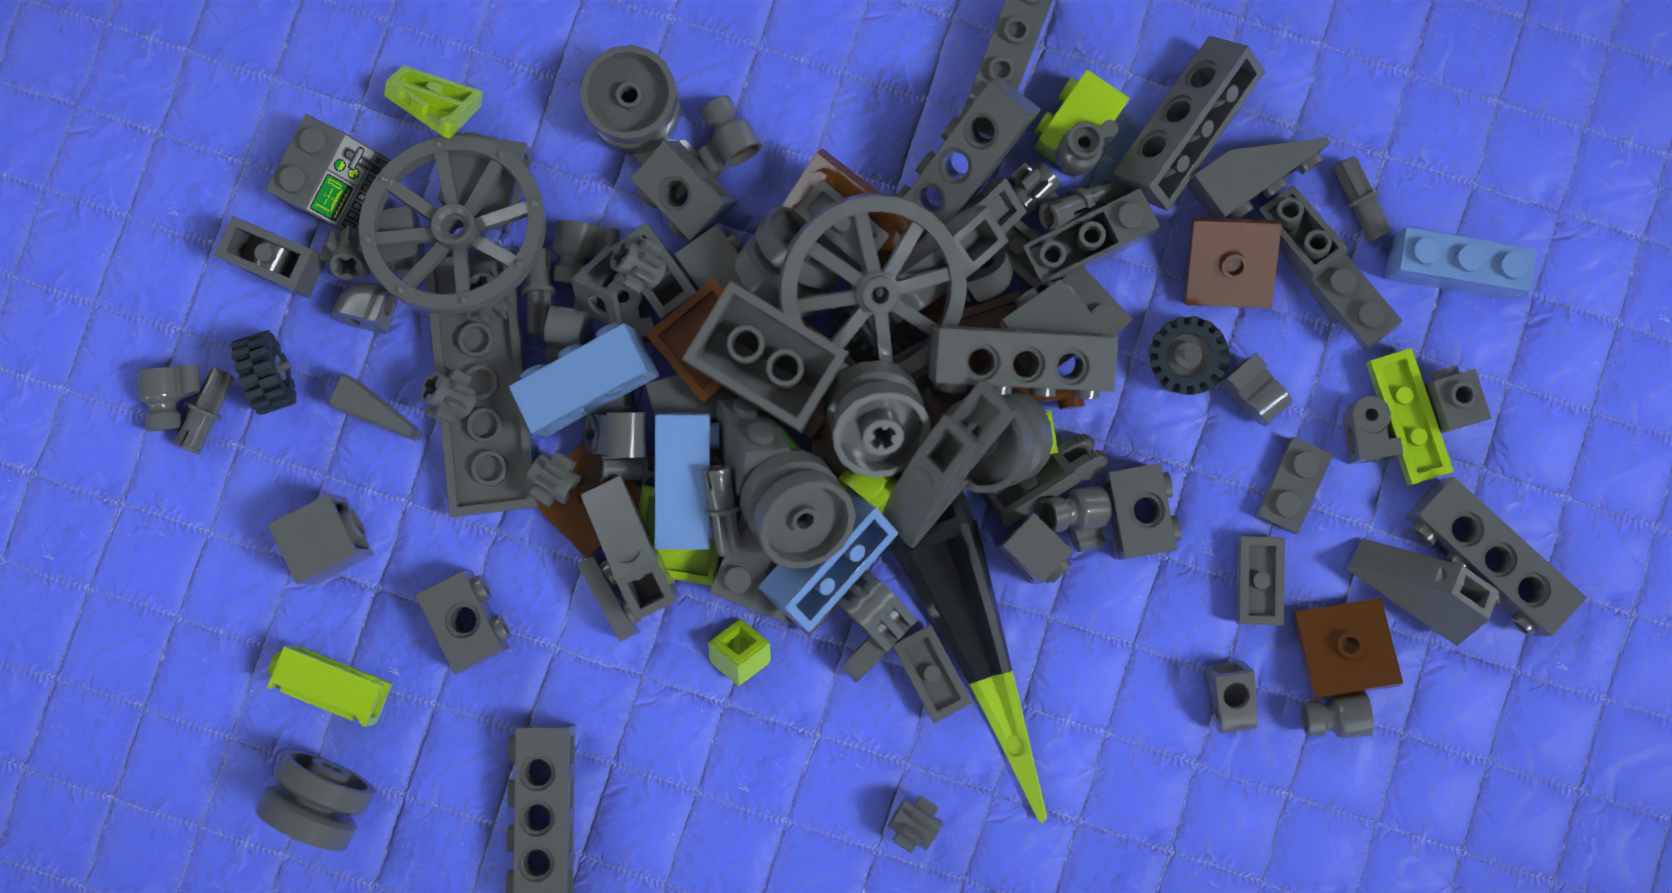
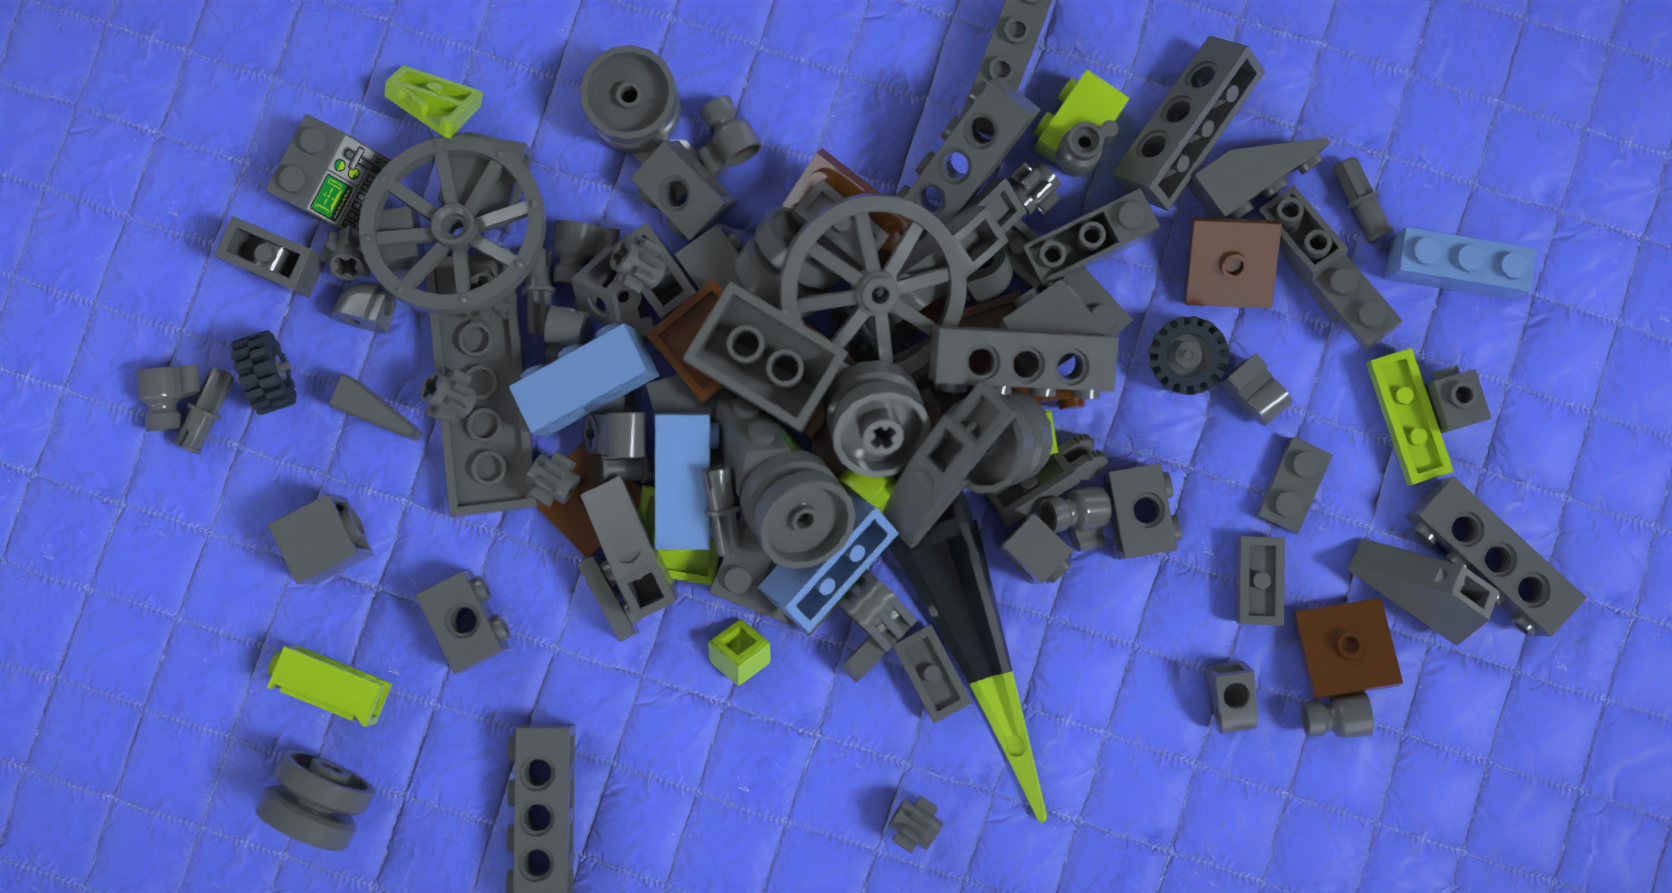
(1077, 204): dark grey pin -> none
(1367, 432): dark grey leg -> none

